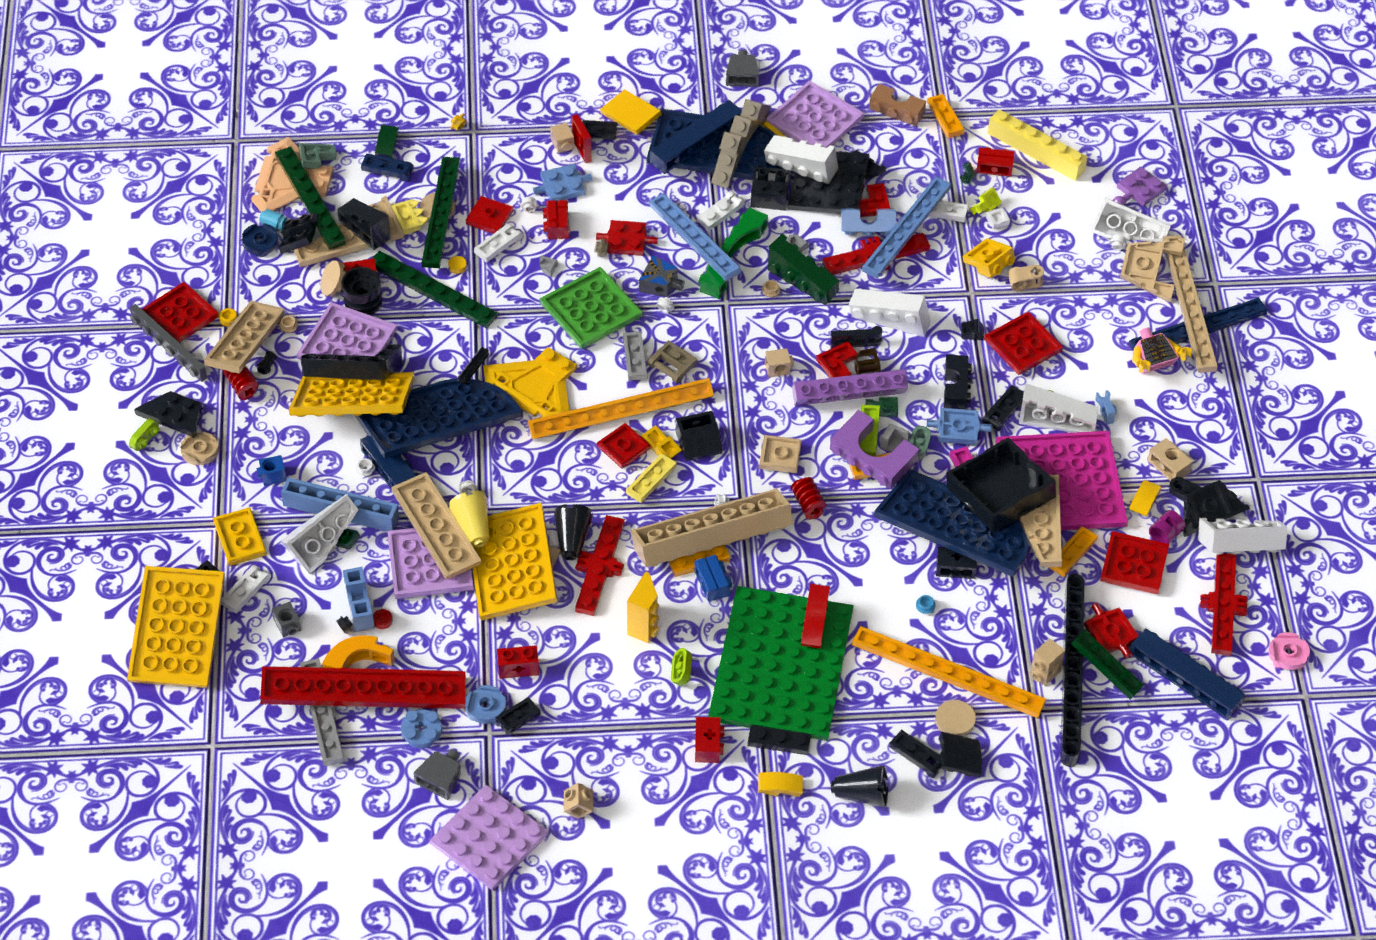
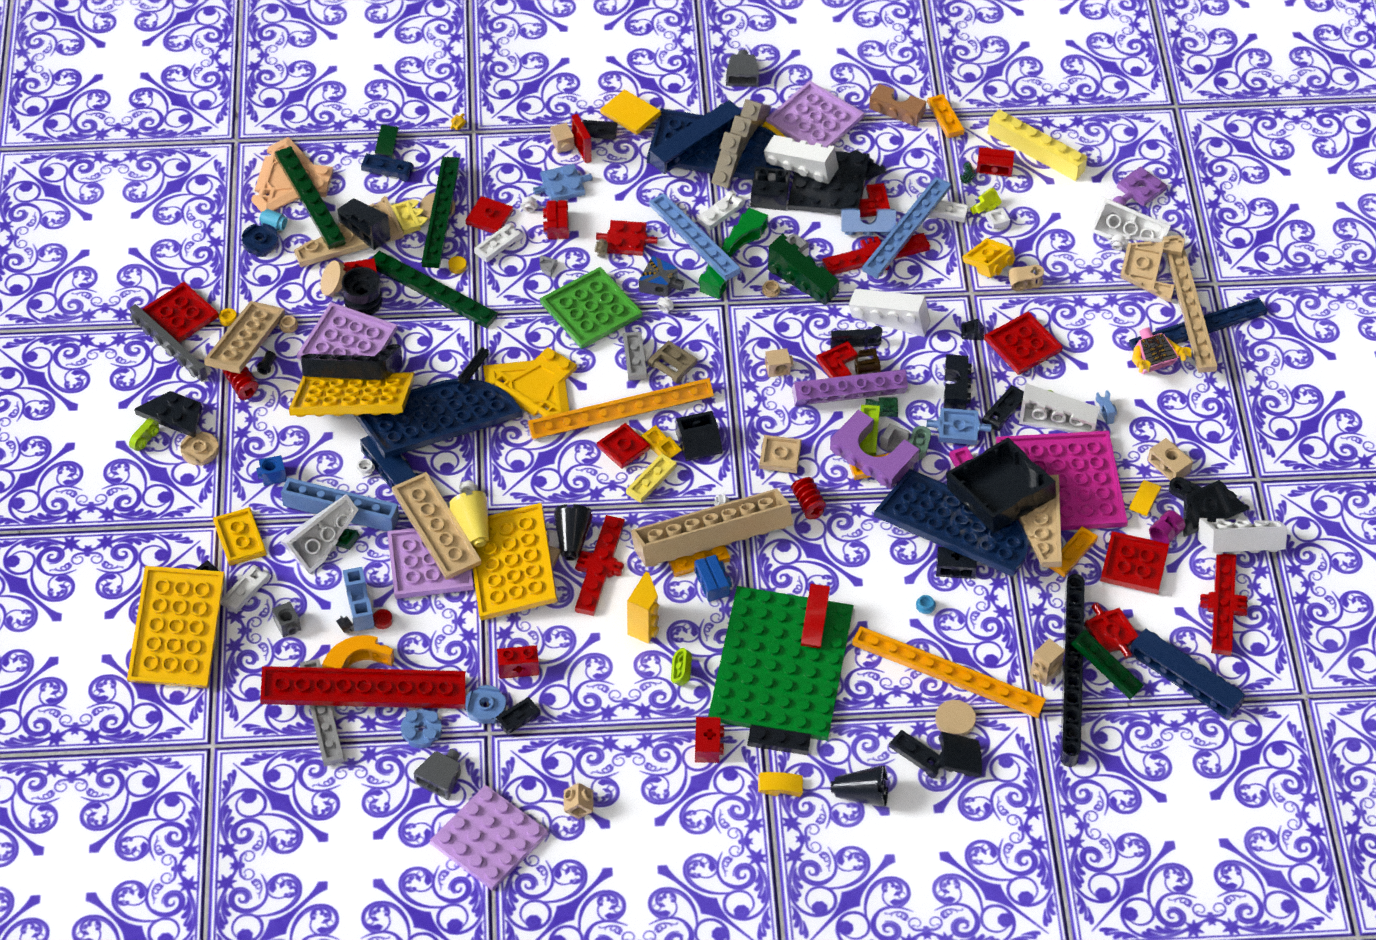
(298, 232): black slope -> none
(312, 153): sand green plate -> none
(1295, 644): bright pink plate -> none

